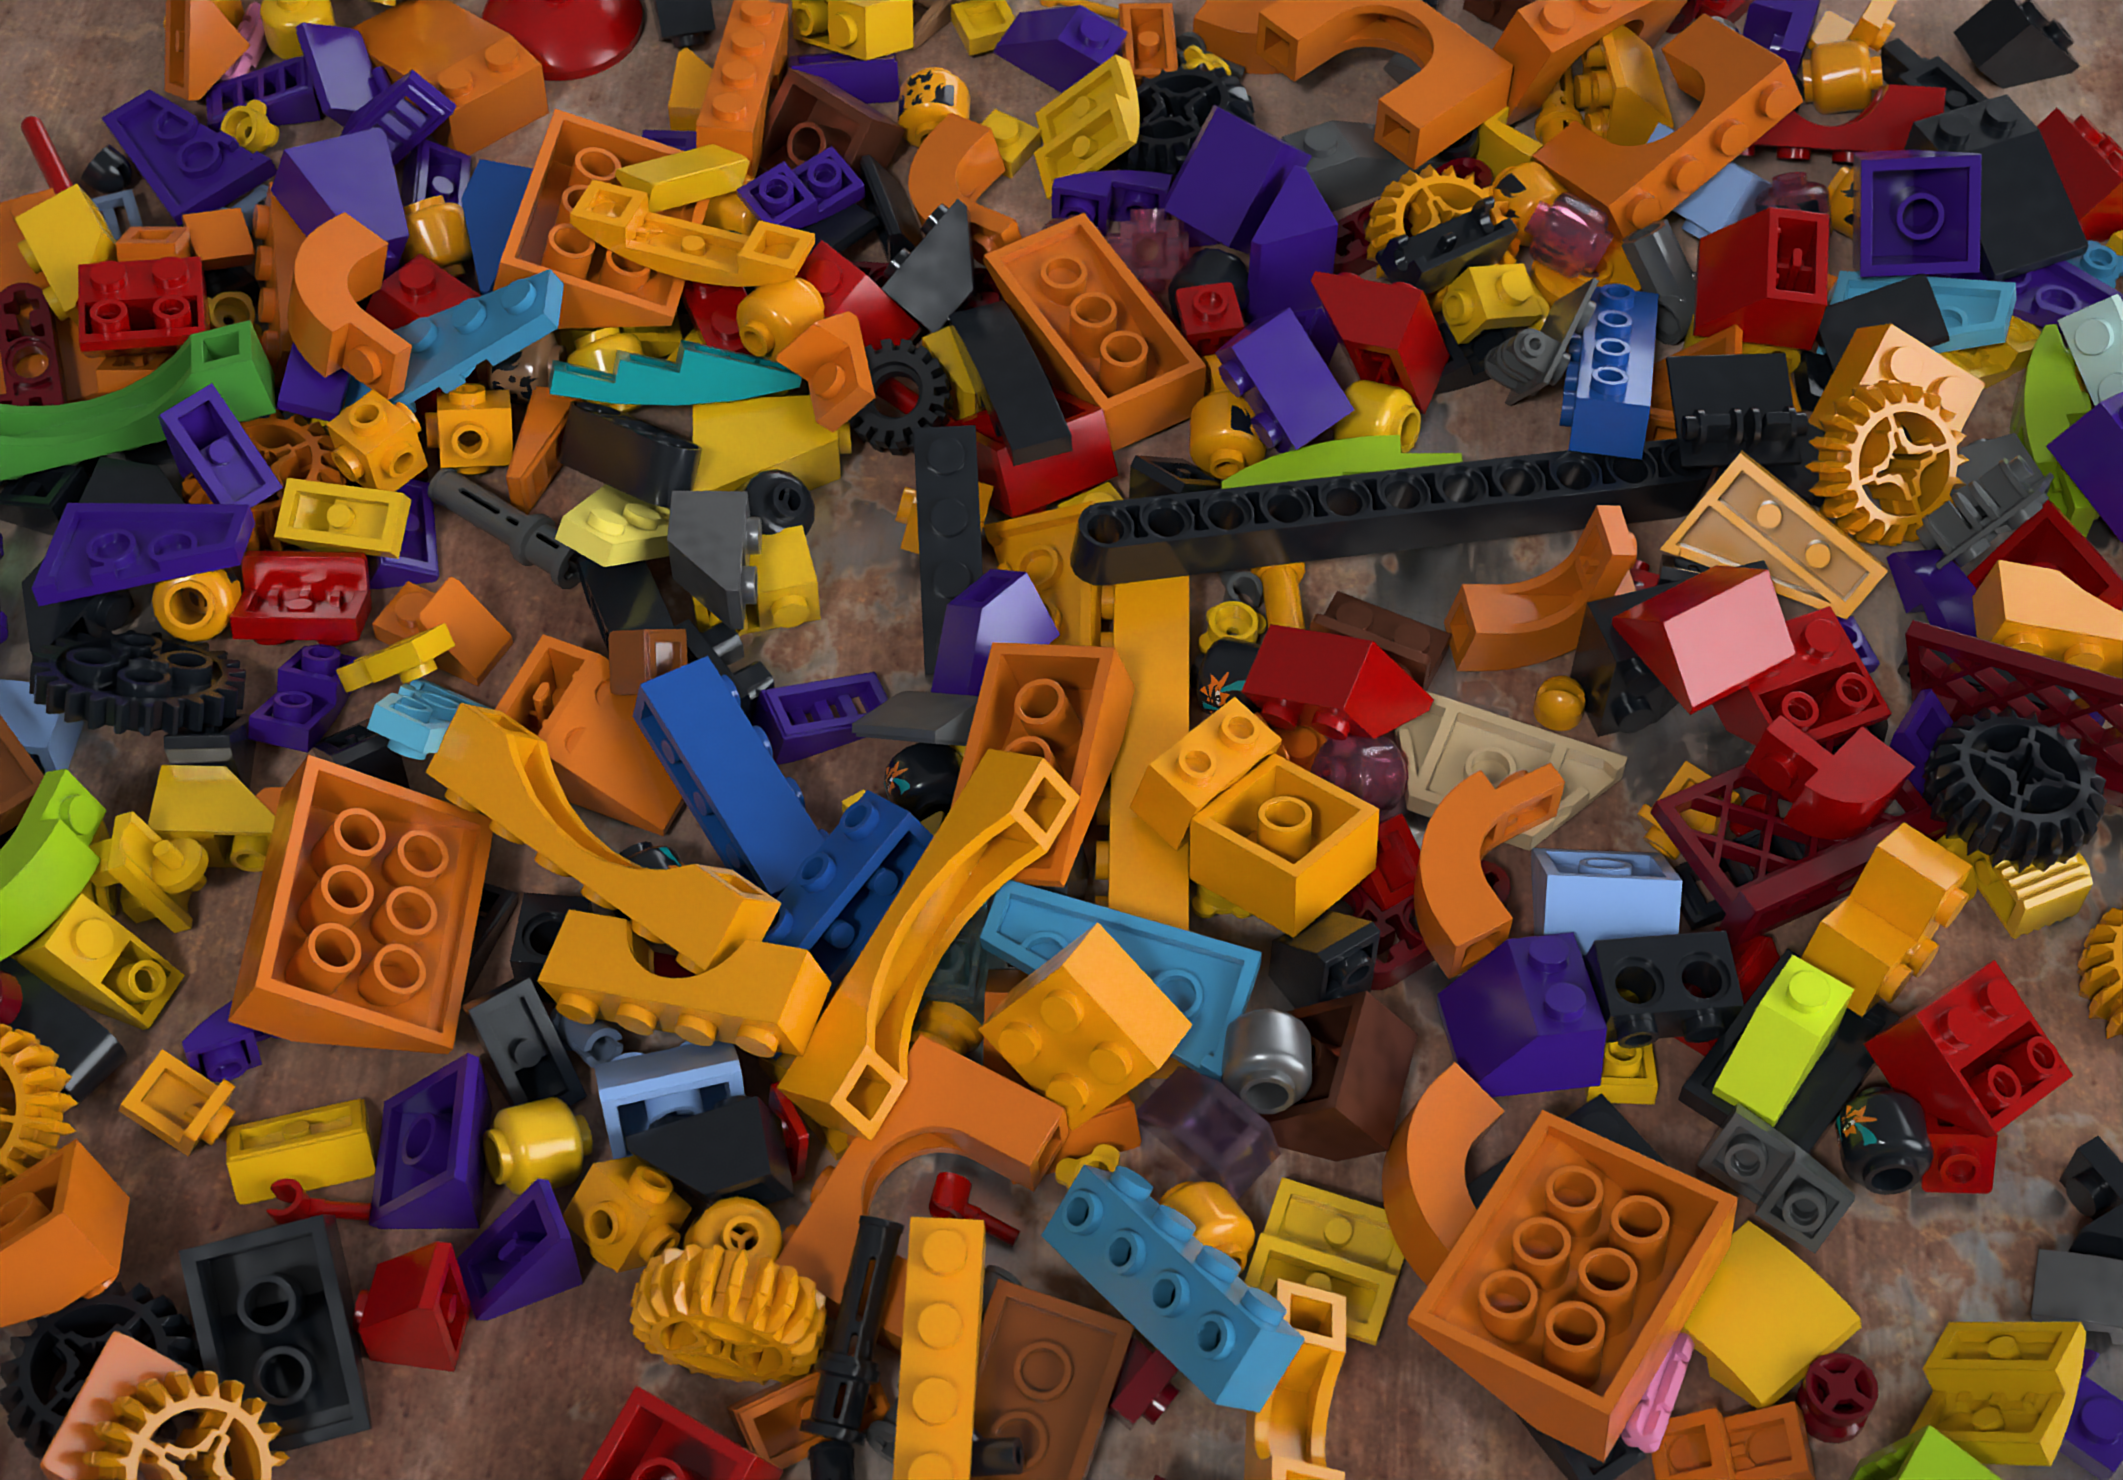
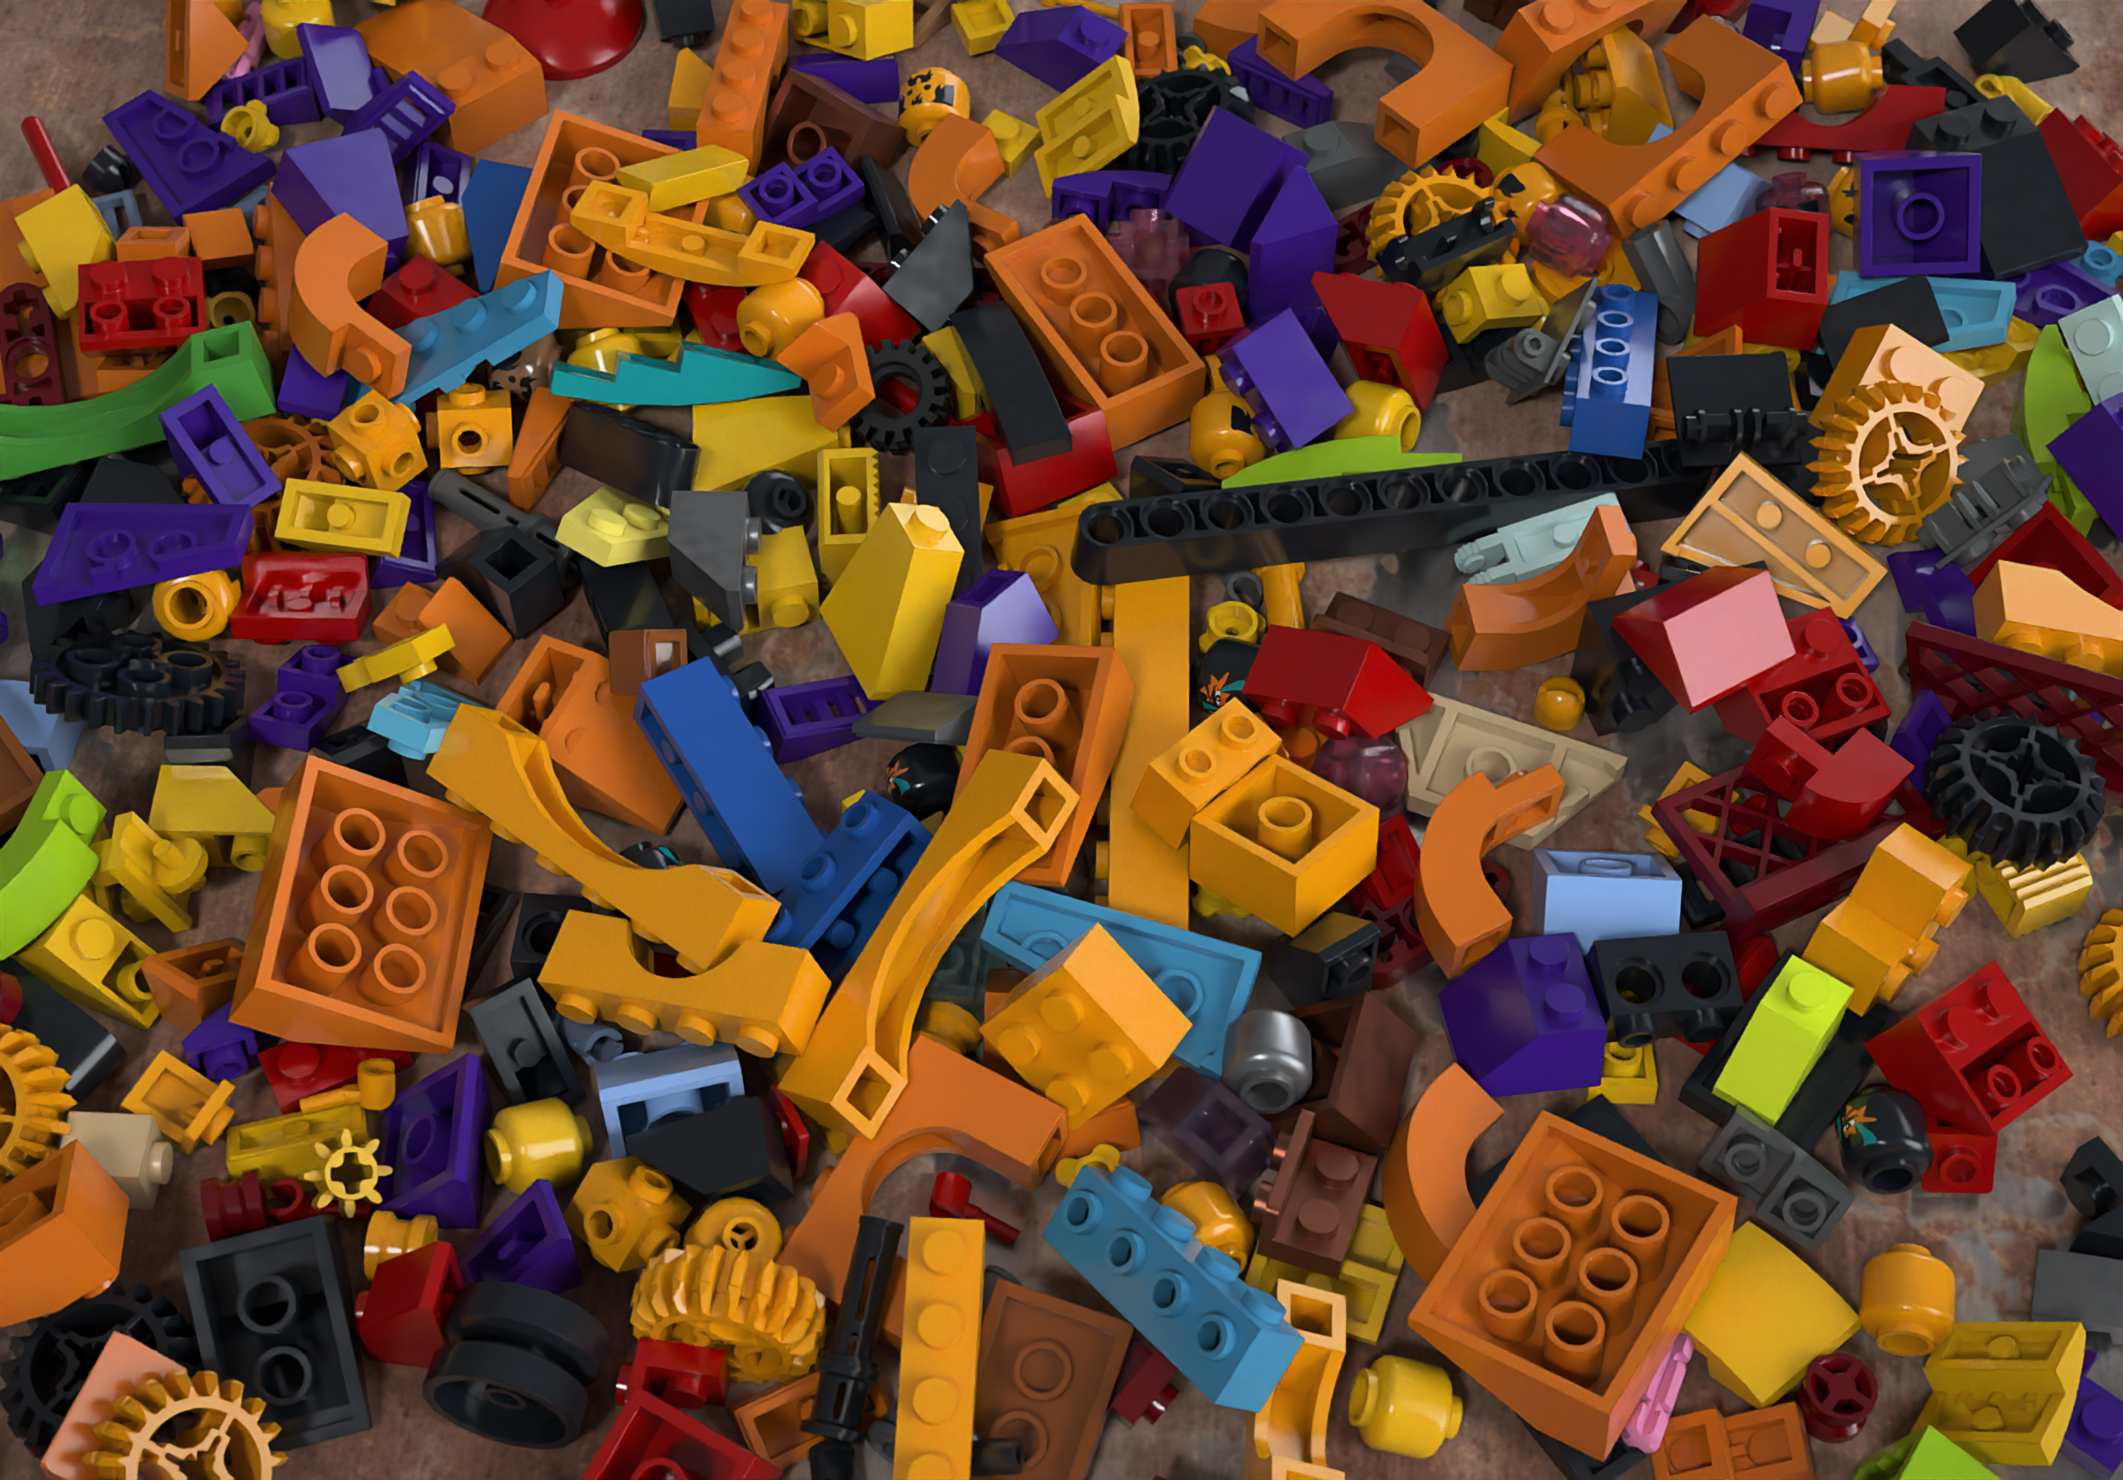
(127, 1149): none -> tan brick
(193, 980): none -> orange slope
(235, 1205): none -> dark red wheel
(311, 1068): none -> red plate
(356, 1188): none -> yellow gear
(373, 1091): none -> light orange hand
(392, 1237): none -> light orange wheel
(508, 577): none -> black slope
(516, 1365): none -> black wheel
(676, 1372): none -> red bracket
(846, 506): none -> yellow brick
(895, 599): none -> yellow slope
(1276, 92): none -> dark purple slope
(1314, 1200): none -> copper bracket
(1404, 1406): none -> yellow head
(1528, 545): none -> light aqua hinge
(1907, 1300): none -> light orange head
(2028, 101): none -> yellow arm

